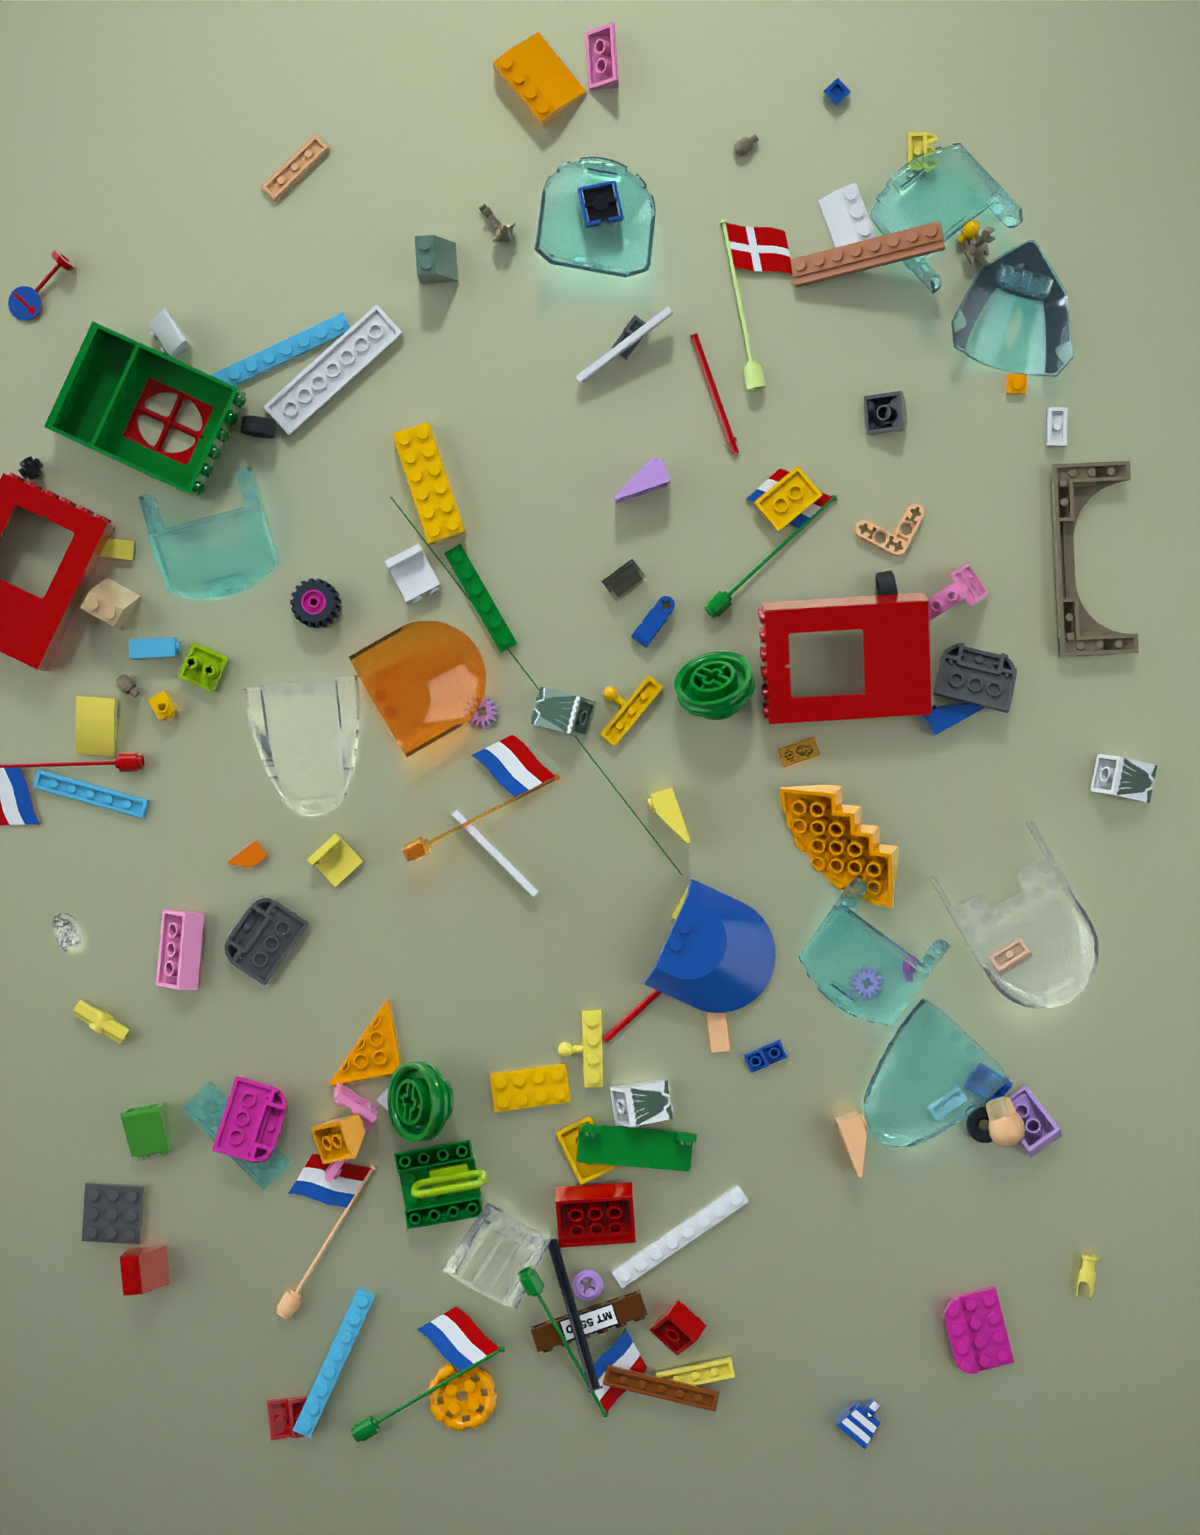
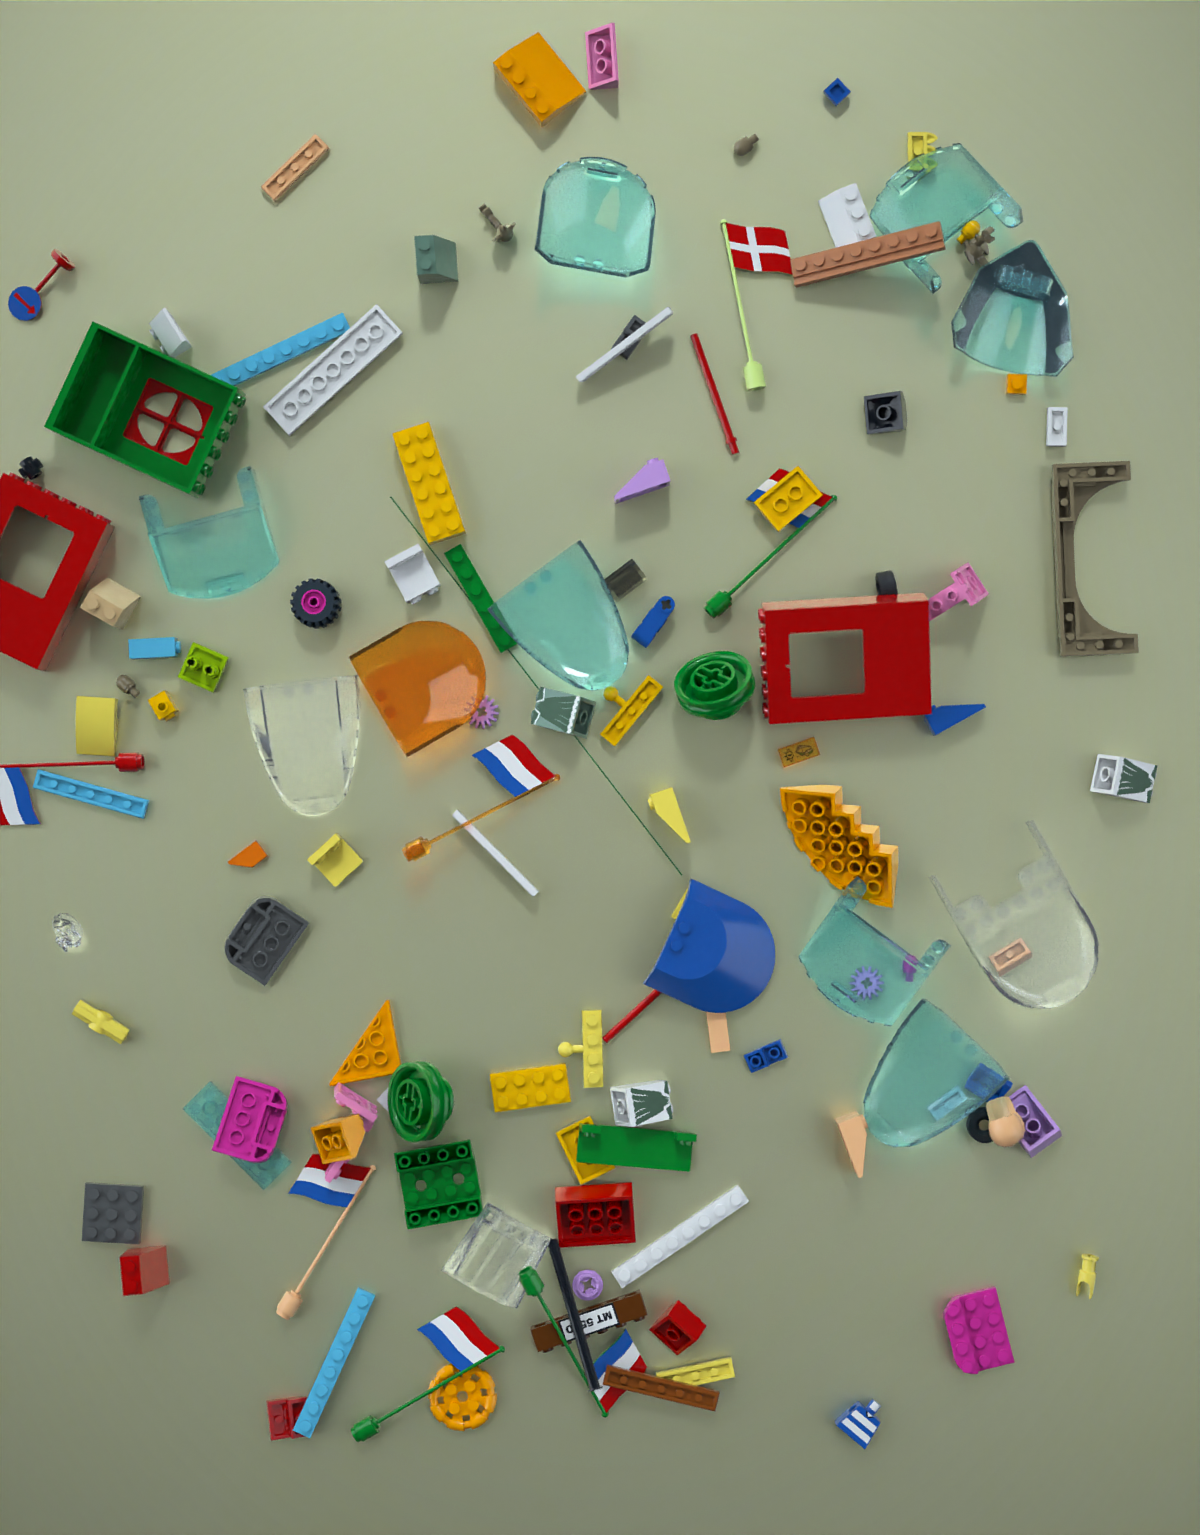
(118, 549): light yellow tile -> none
(147, 1130): bright green slope -> none
(180, 949): bright pink slope -> none
(258, 426): black tyre -> none
(449, 1180): lime bar -> none
(567, 620): none -> clear light blue windscreen
(600, 204): black piece -> none
(897, 537): light nougat beam -> none
(976, 677): dark grey plate -> none

